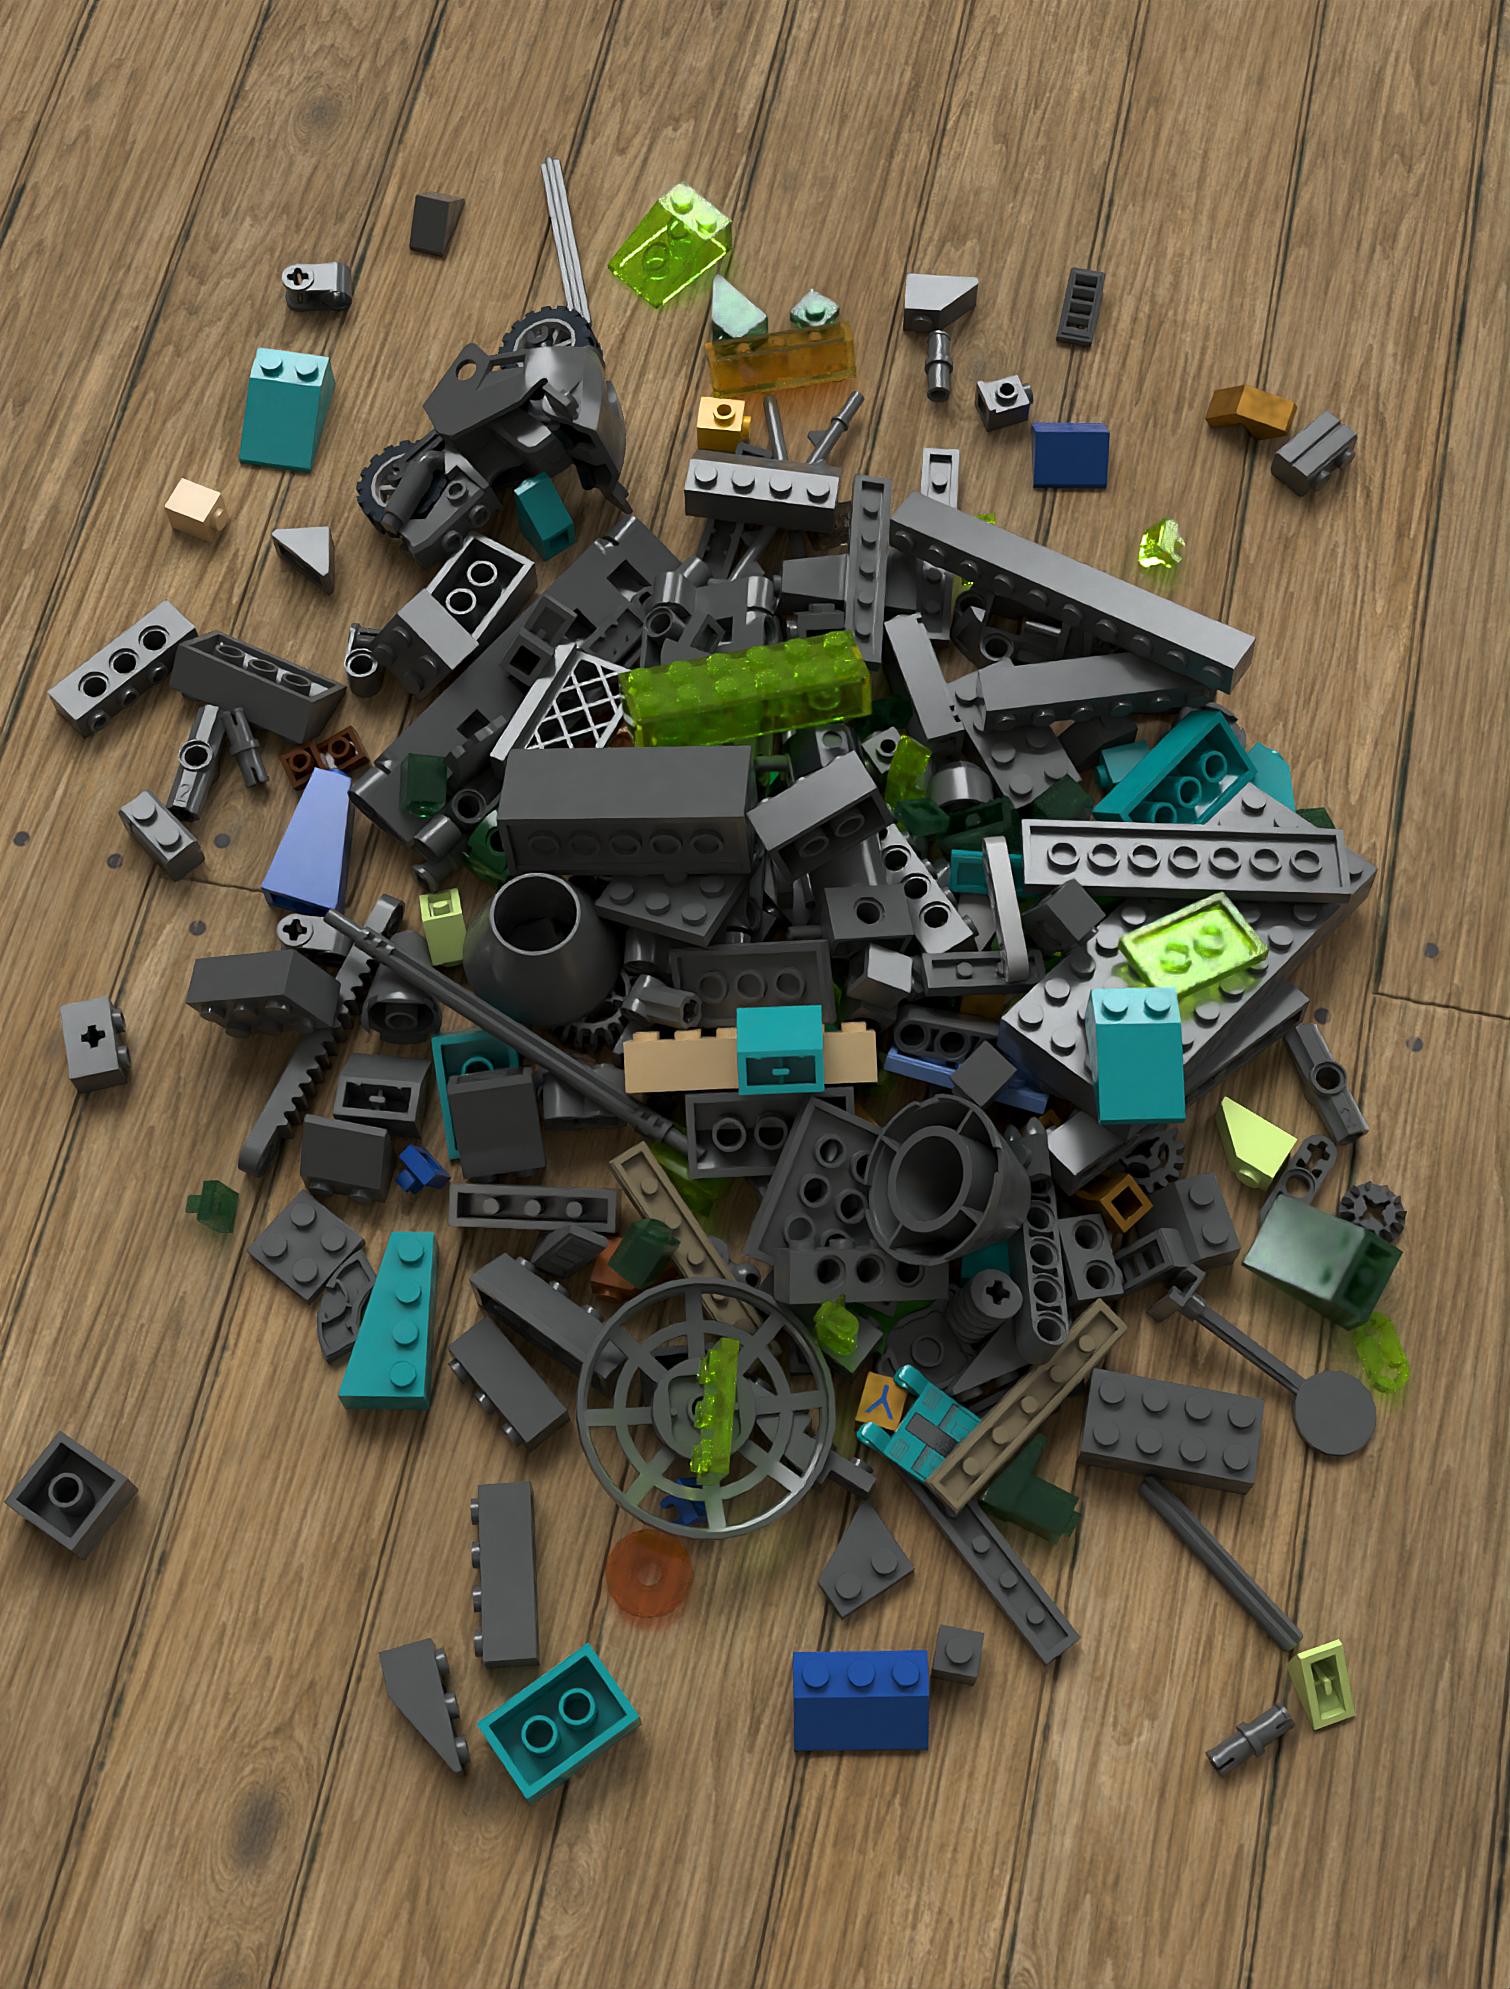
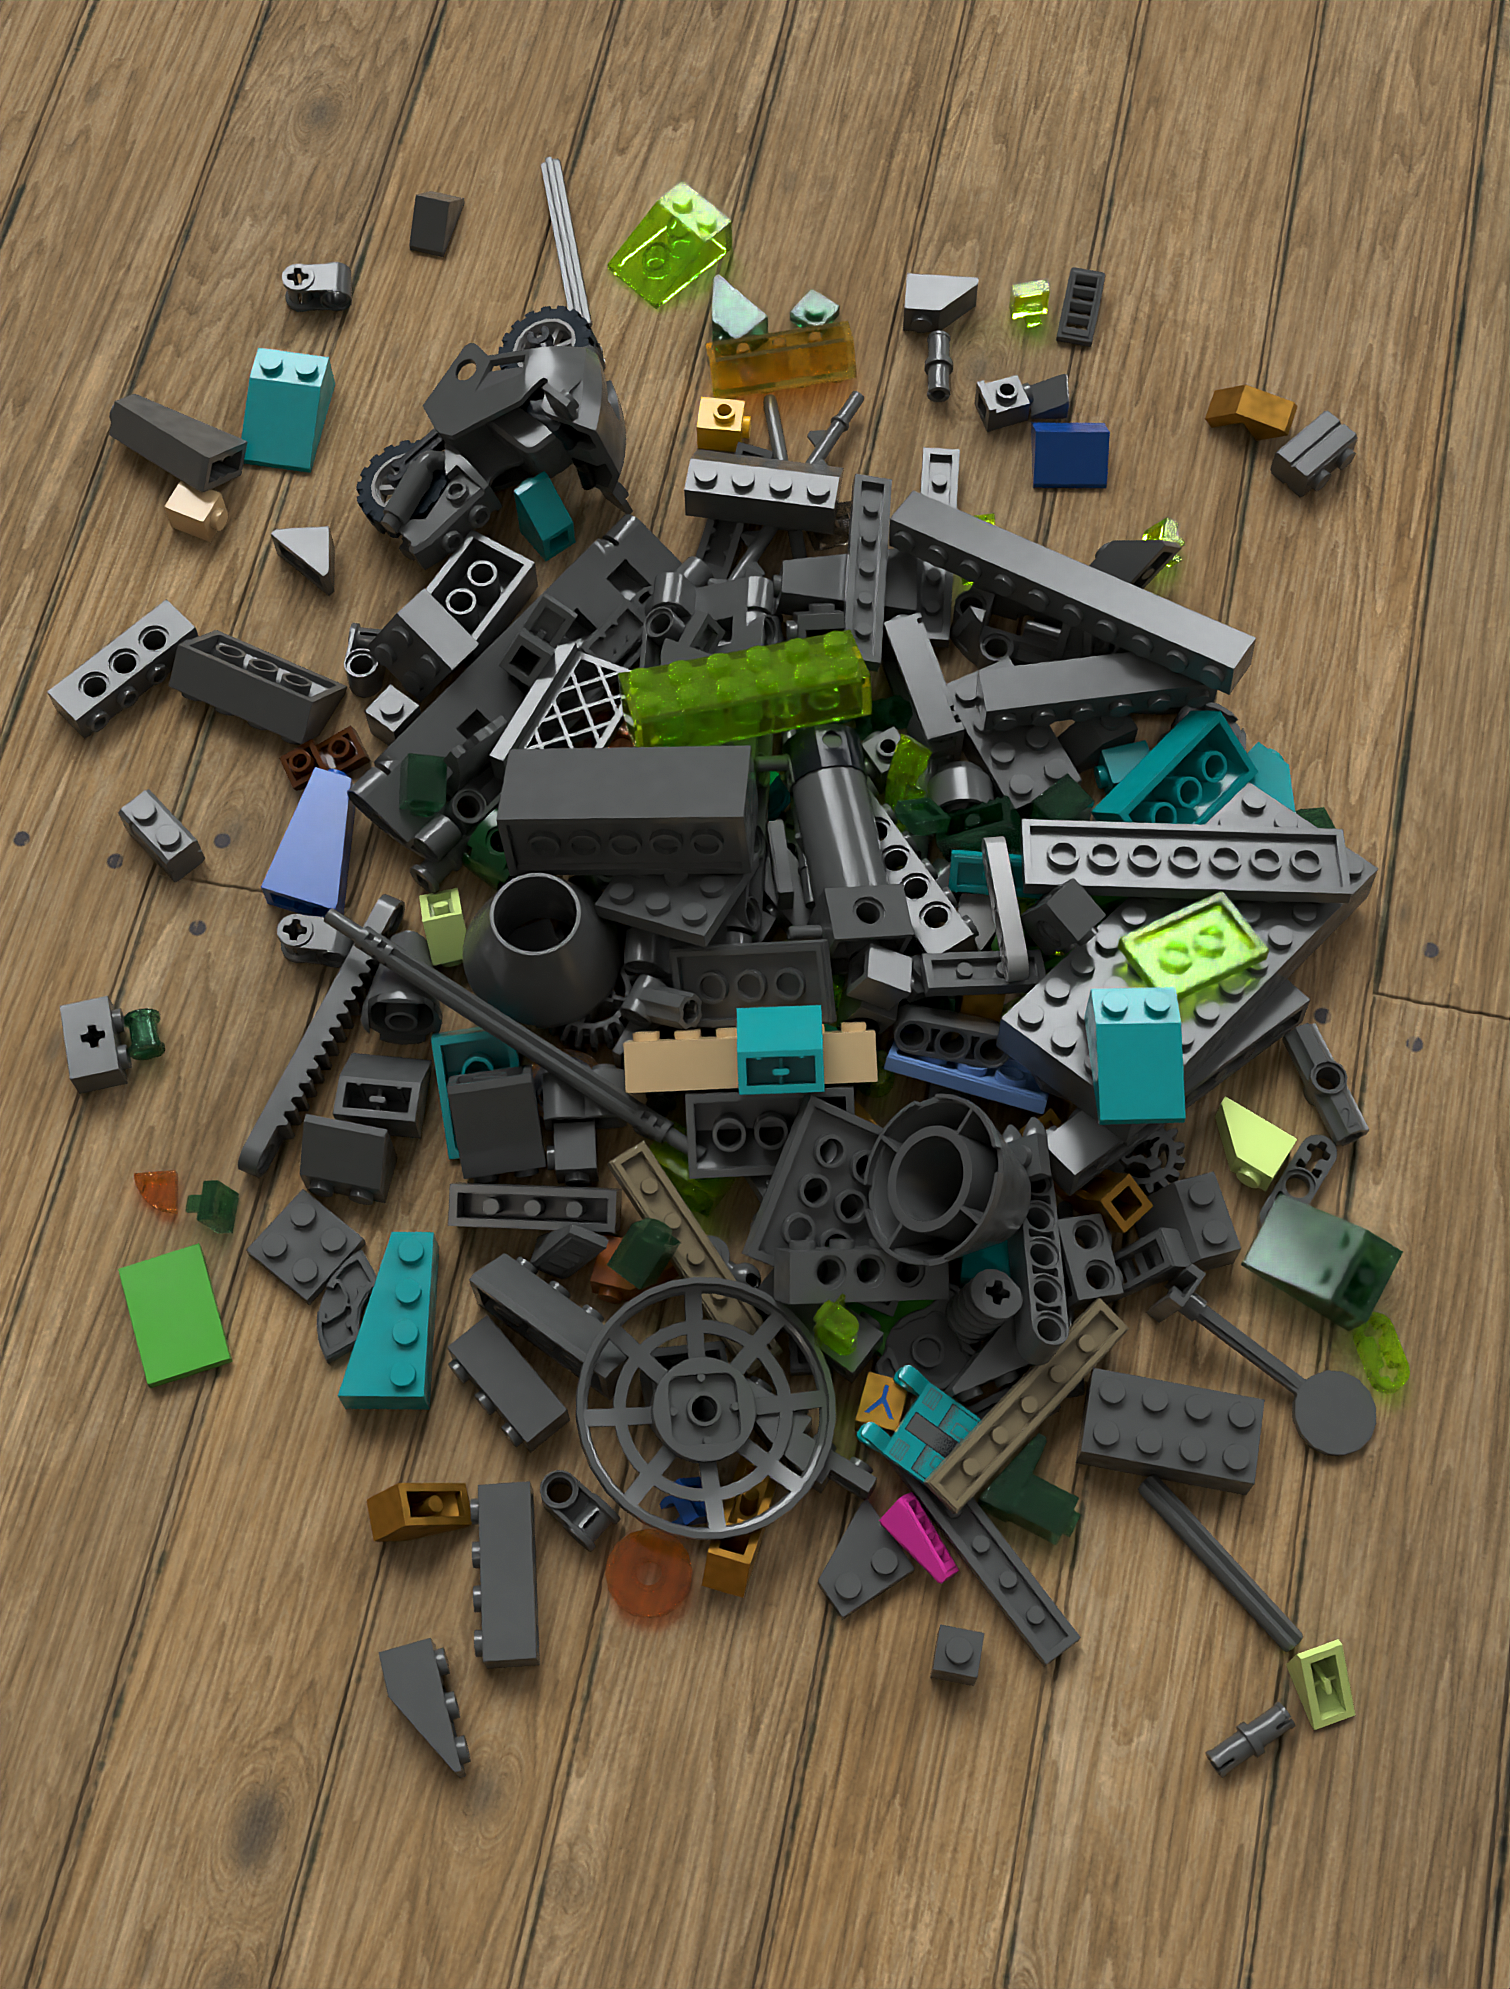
(71, 1495): dark grey brick -> none
(144, 1034): none -> clear green bush
(159, 1189): none -> clear orange tile
(175, 1315): none -> bright green tile
(177, 442): none -> dark grey slope
(194, 782): dark grey piece -> none
(244, 747): dark grey pin -> none
(263, 993): dark grey brick -> none
(391, 714): none -> brick
(418, 1510): none -> pearl gold slope
(421, 1170): blue tile -> none
(559, 1723): teal brick -> none
(574, 1153): none -> dark grey brick
(579, 1510): none -> dark grey piece
(715, 1412): clear neon green plate -> none
(733, 1559): none -> pearl gold slope
(820, 816): dark grey brick -> none
(860, 1700): blue slope -> none
(917, 1535): none -> dark pink slope
(983, 1076): dark grey brick -> none
(1029, 301): none -> clear neon green tile
(1050, 398): none -> dark grey slope
(1135, 559): none -> dark grey slope
(1392, 1218): dark grey gear -> none

